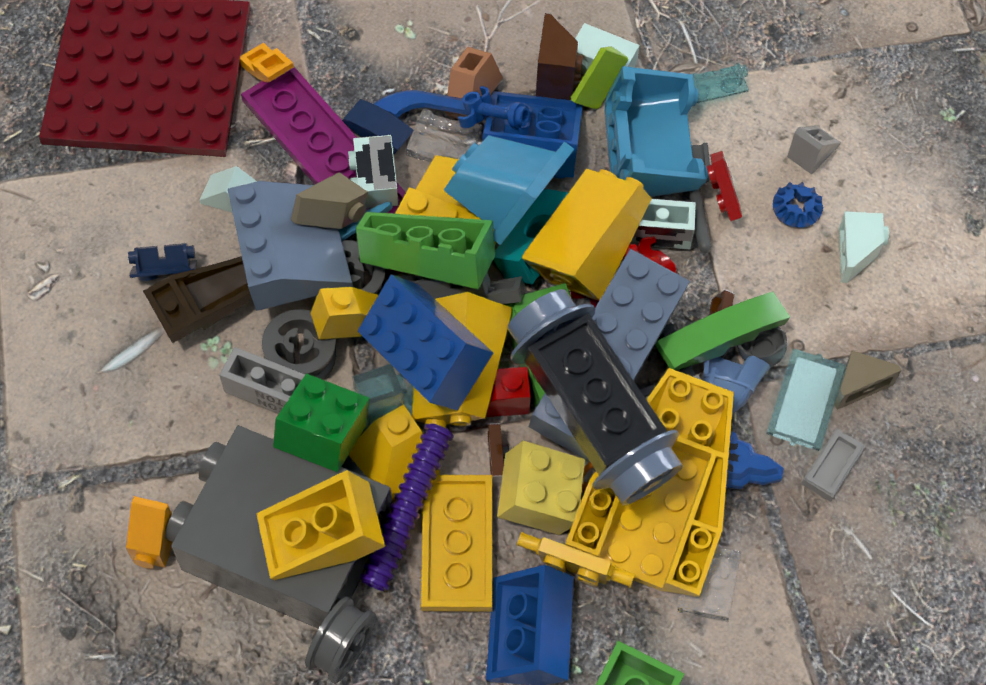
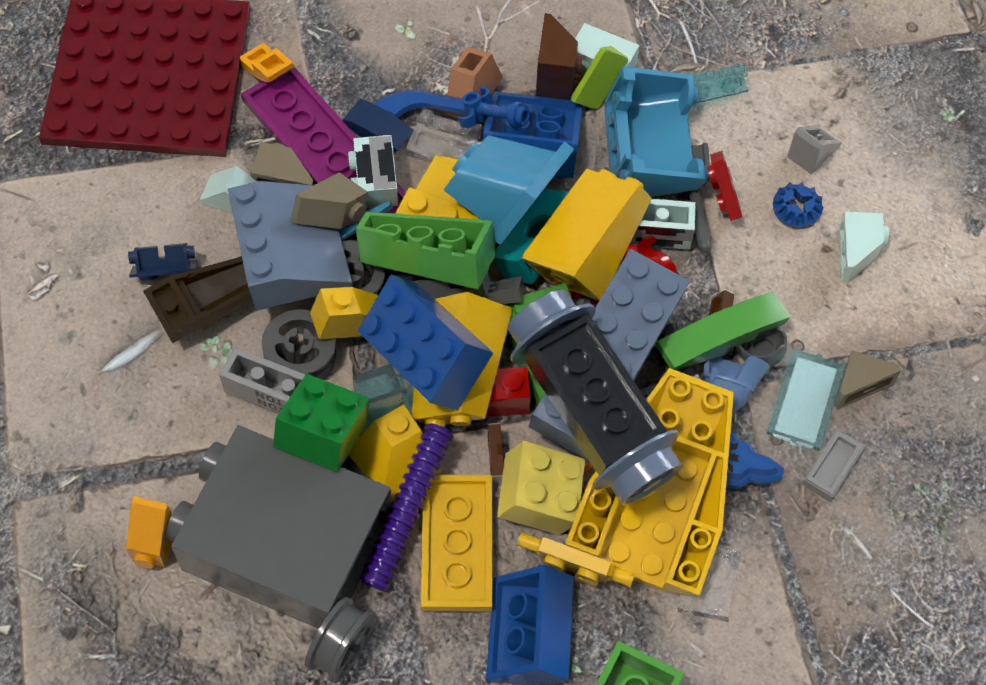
(279, 164): none -> dark tan slope
(320, 527): yellow slope -> none

